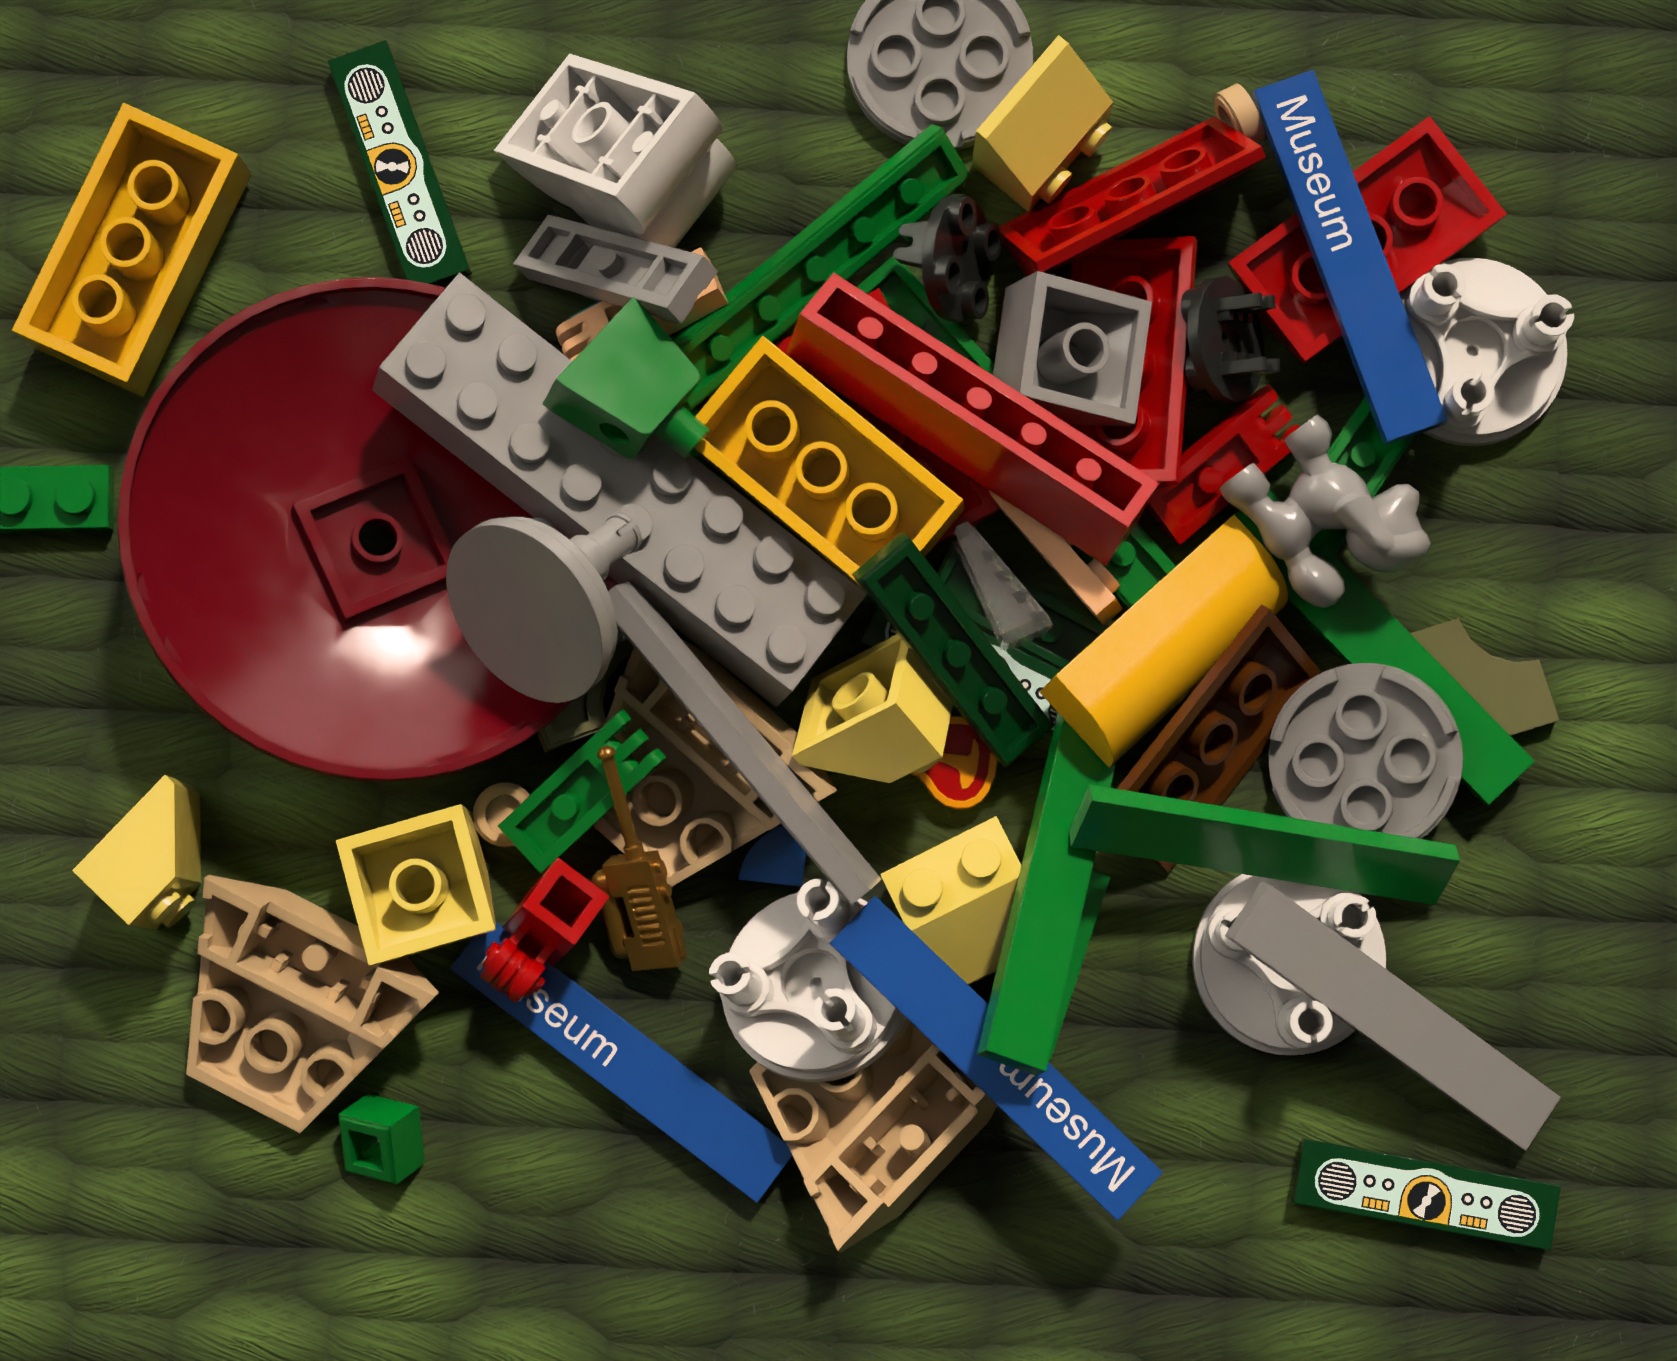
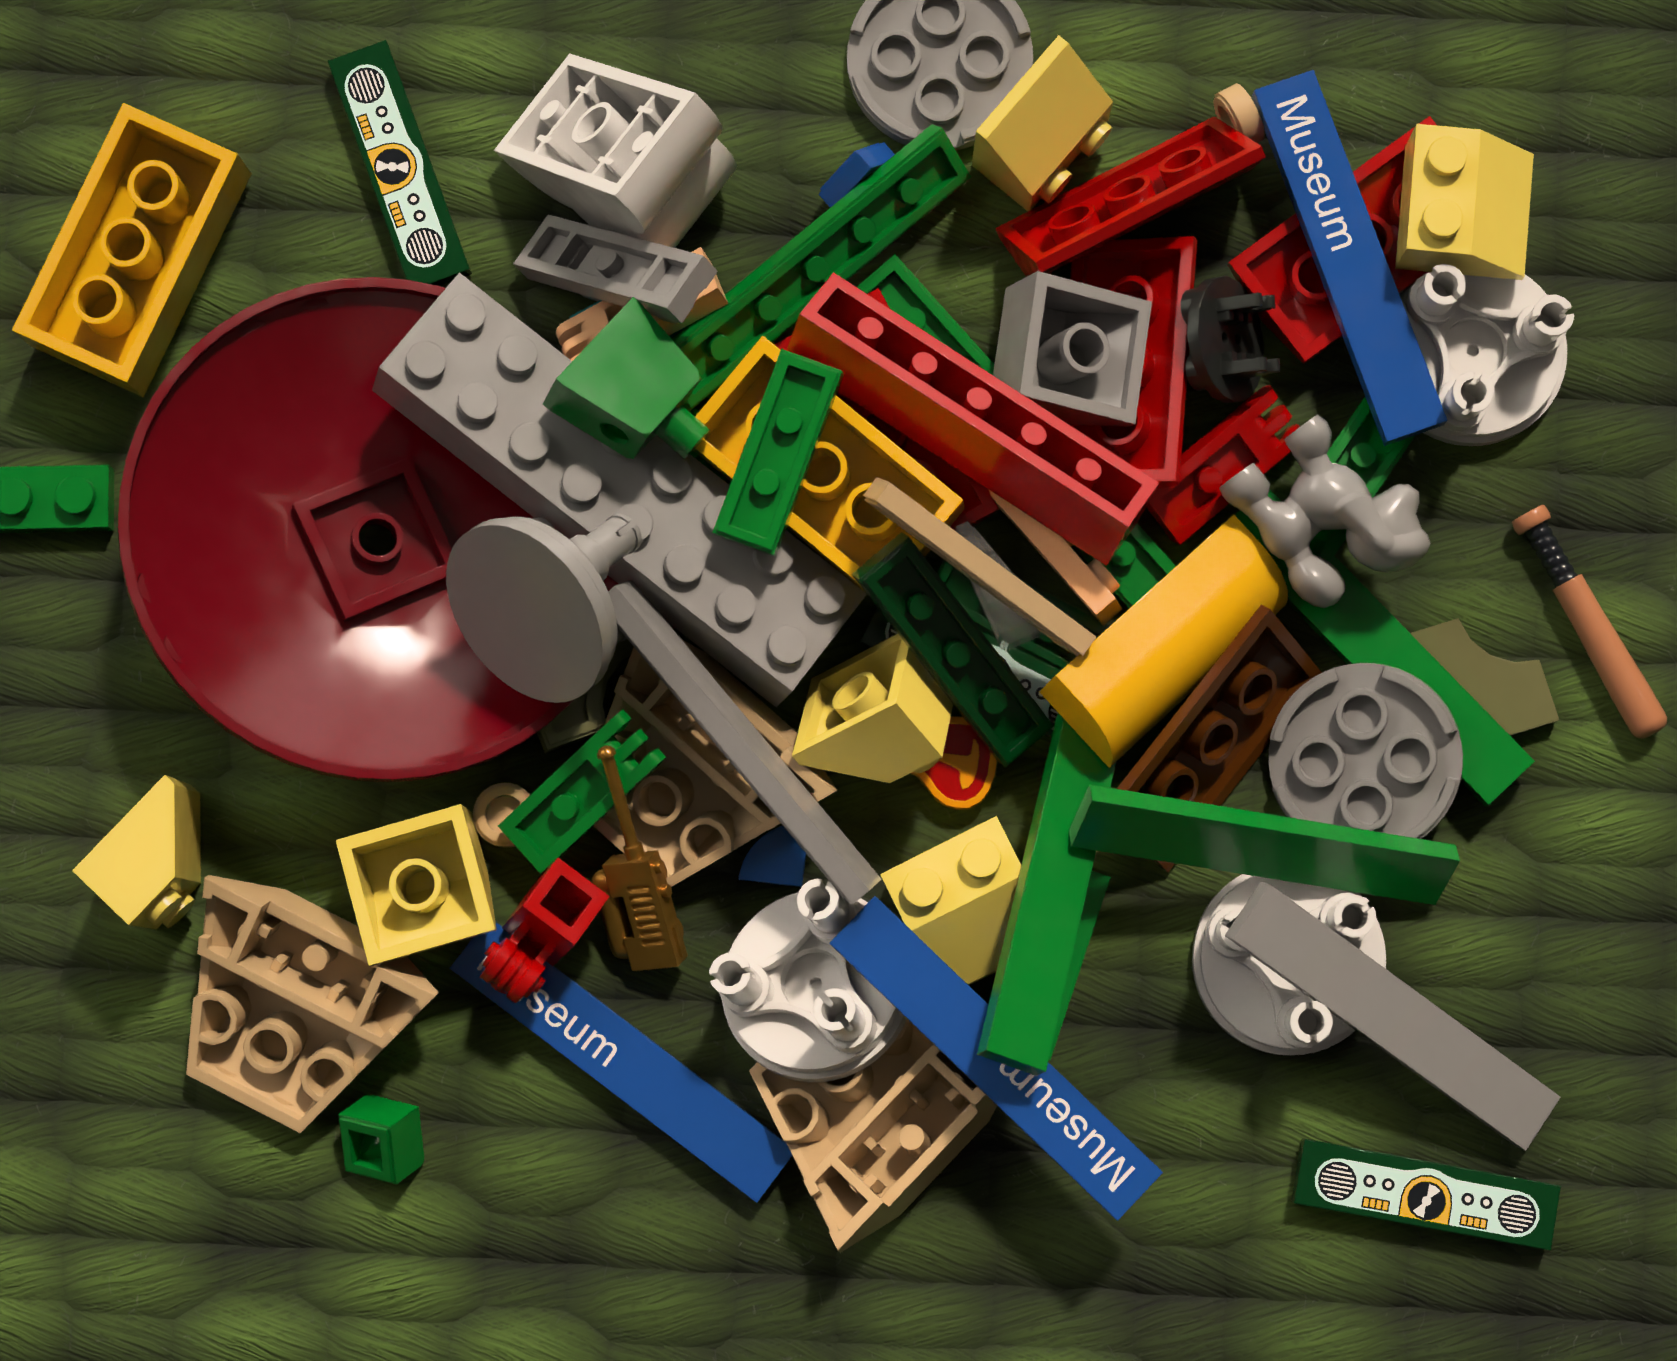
(778, 452): none -> green tile
(854, 171): none -> blue tile
(954, 257): pearl dark grey plate -> none
(978, 567): none -> tan tile
(1464, 203): none -> light yellow slope
(1602, 643): none -> nougat piece

